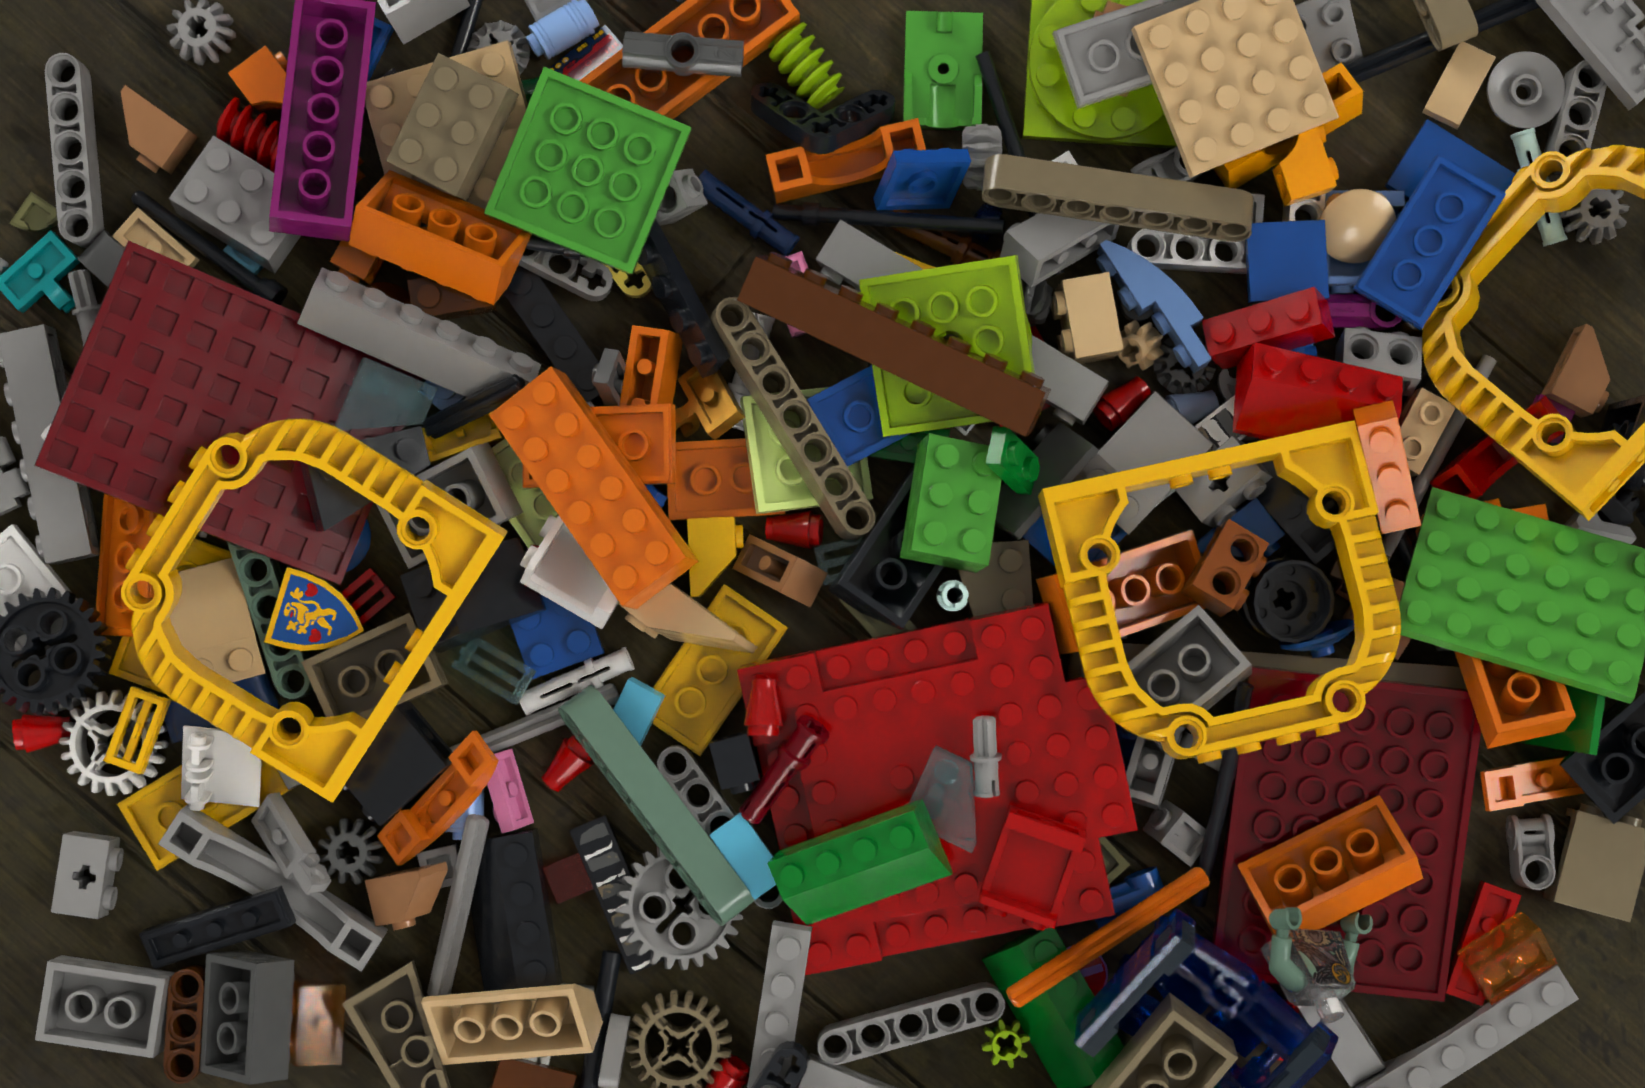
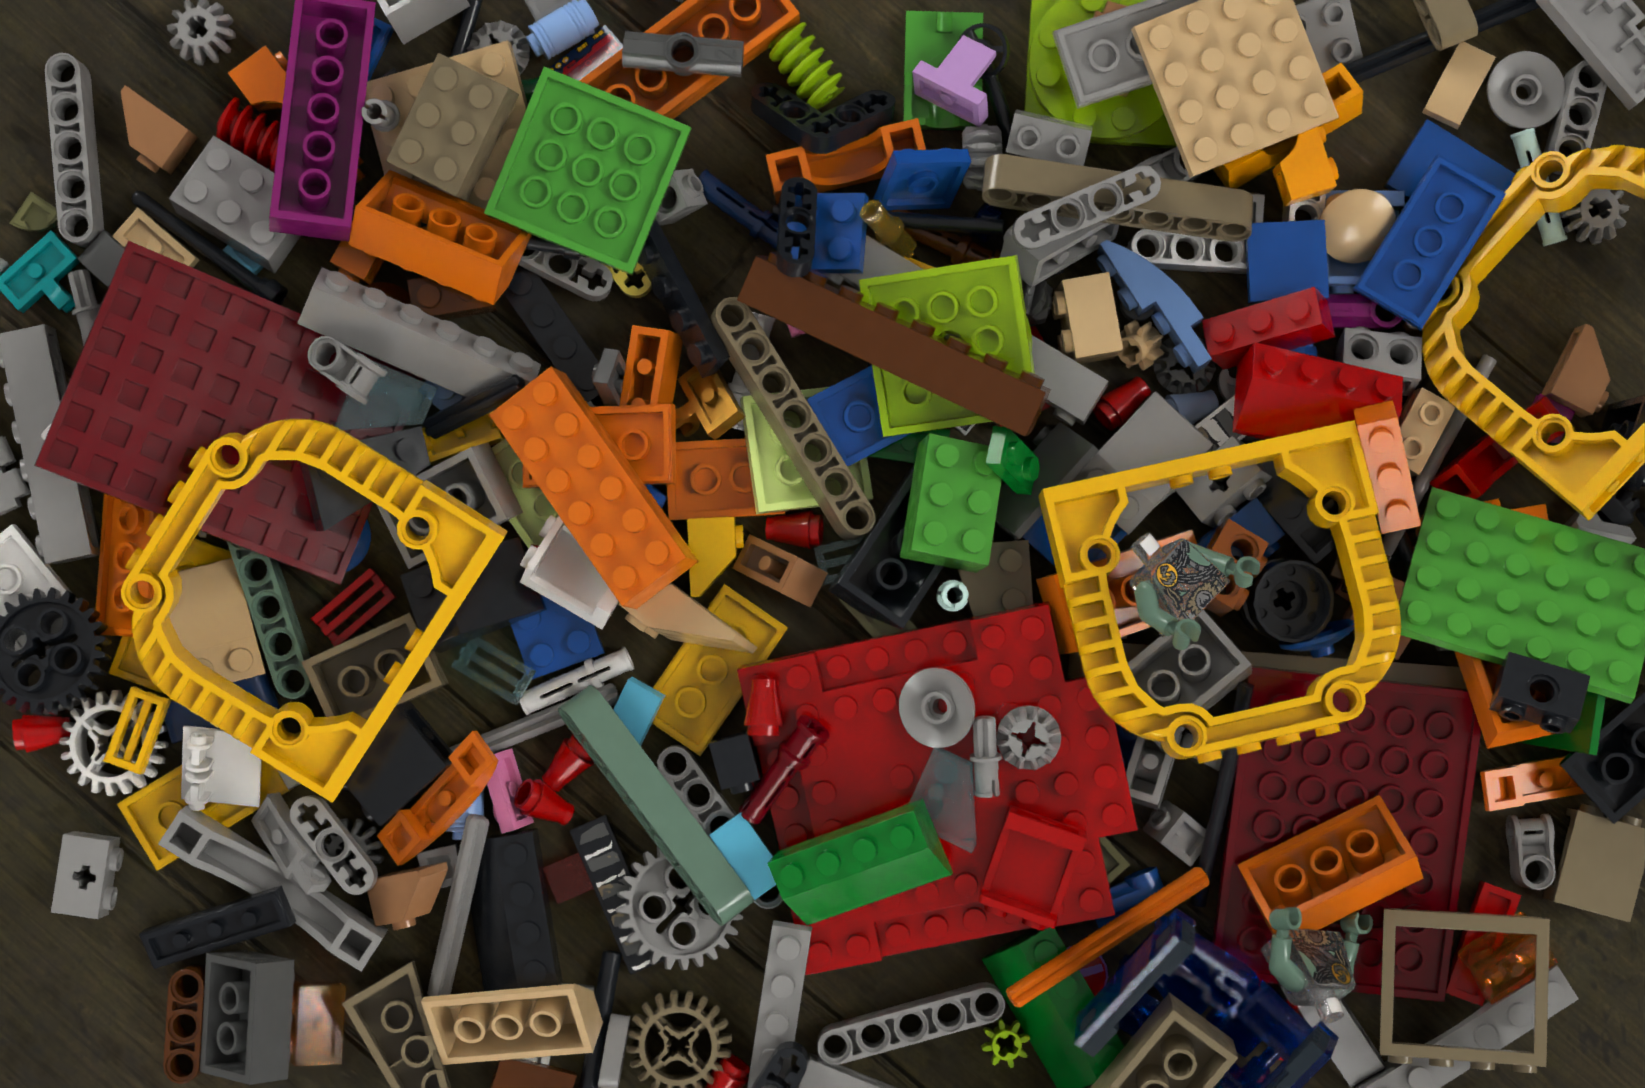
(104, 1006): light grey brick -> none
(310, 614): shield -> none
(323, 815): none -> light grey beam
(350, 369): none -> light grey piece
(388, 109): none -> light grey pin
(541, 802): none -> red cone
(788, 238): none -> black beam
(838, 234): none -> blue plate
(888, 228): none -> clear yellow axle
(920, 707): none -> light grey dish
(953, 81): none -> lavender piece
(1045, 729): none -> light grey gear
(1048, 138): none -> light grey brick
(1084, 204): none -> light grey beam
(1180, 583): none -> torso
(1445, 1055): none -> dark tan window
(1561, 687): none -> black brick

